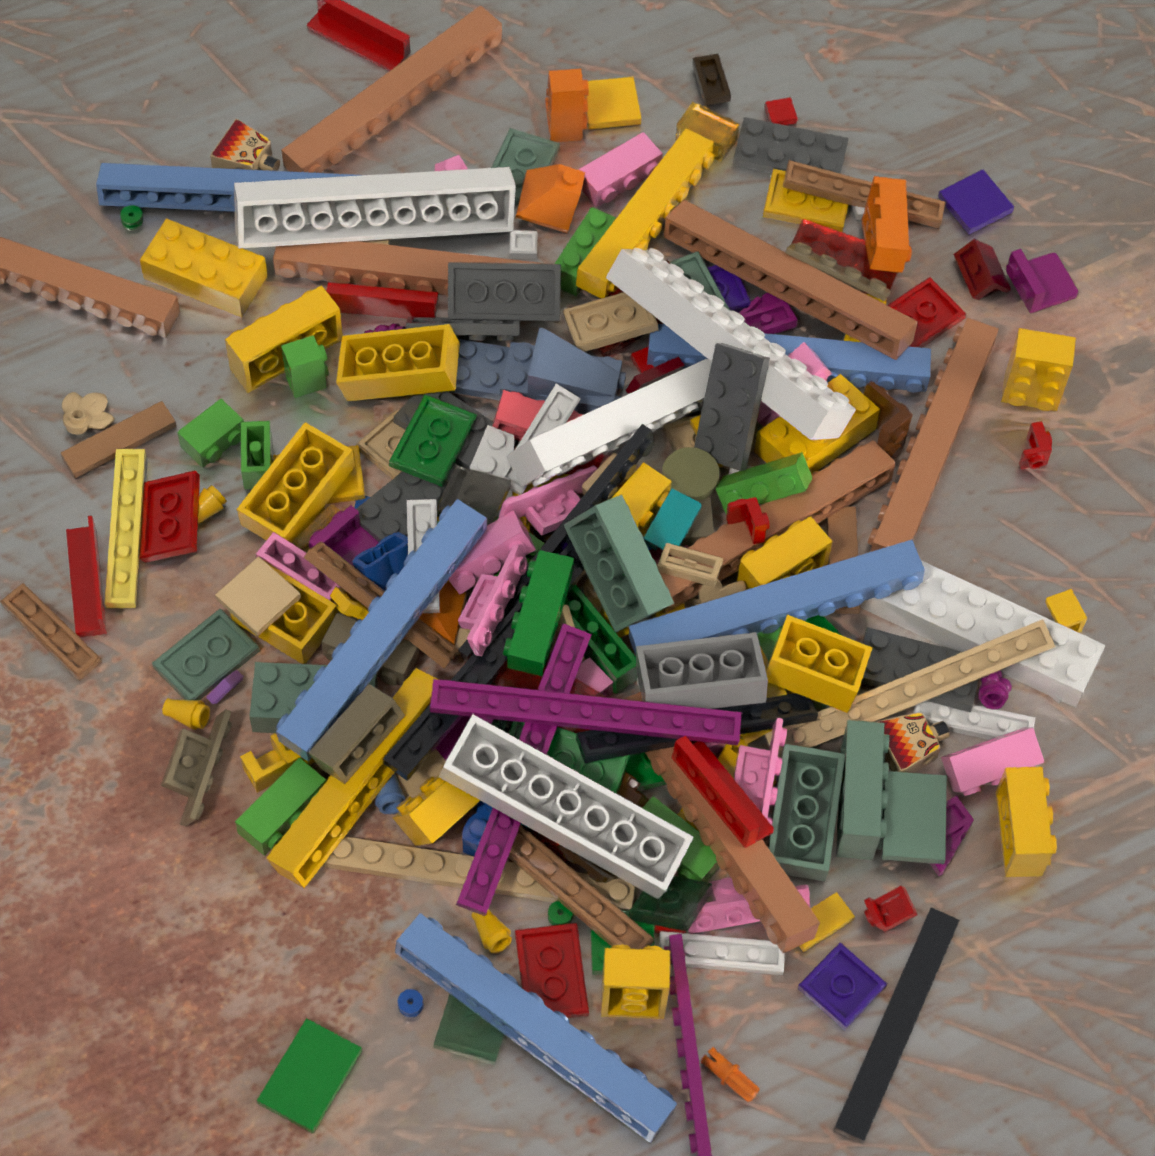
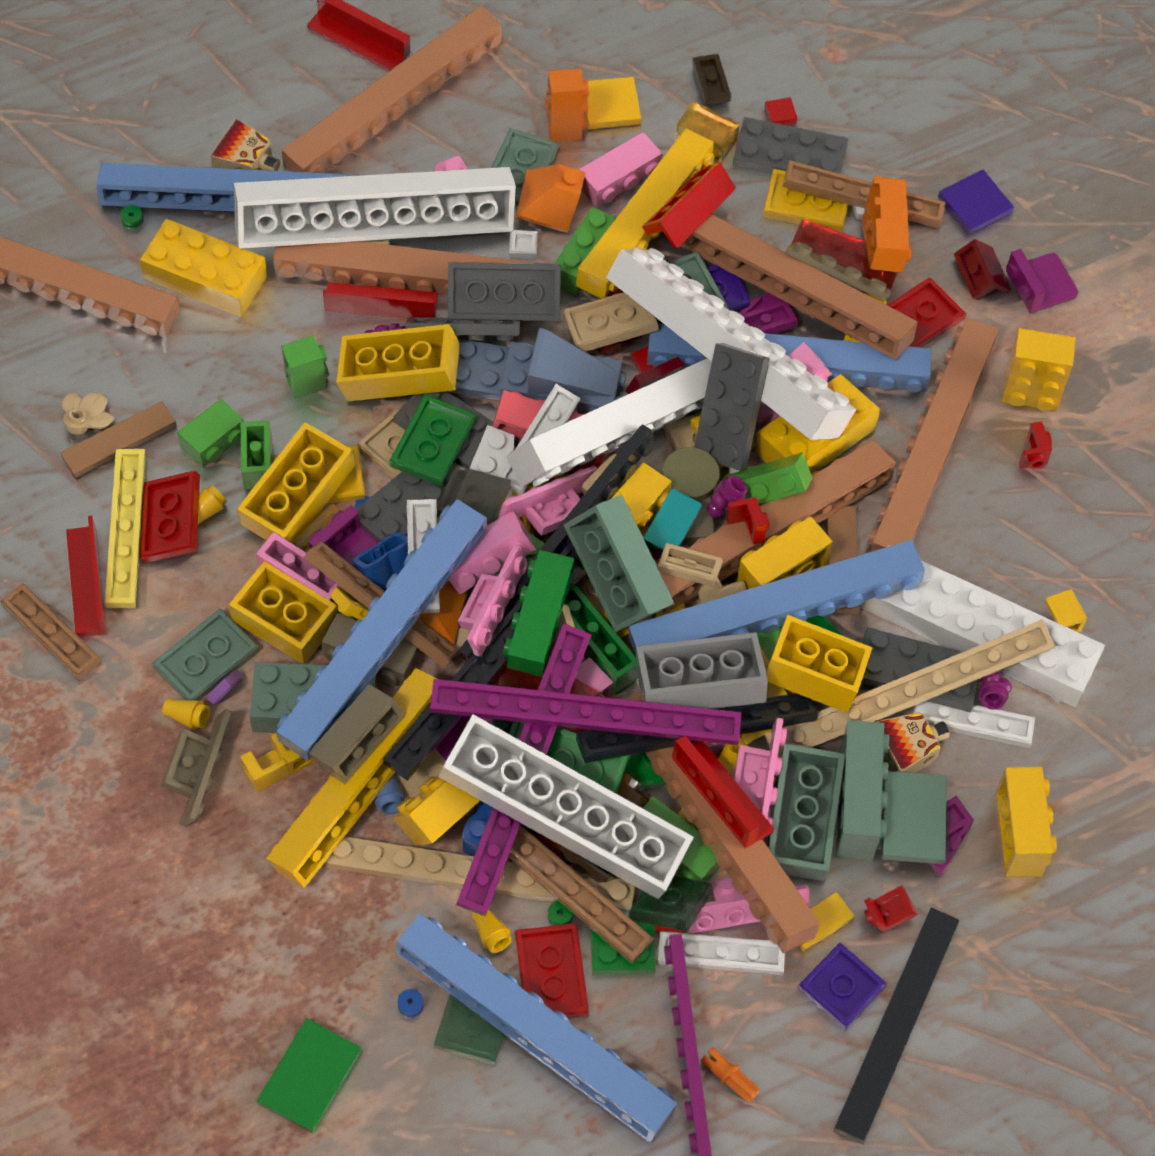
(256, 349): yellow brick -> none
(258, 596): tan tile -> none
(279, 806): bright green brick -> none
(635, 982): yellow brick -> none
(691, 204): none -> red panel
(724, 493): none -> magenta piece
(892, 420): reddish brown bracket -> none
(988, 760): bright pink brick -> none

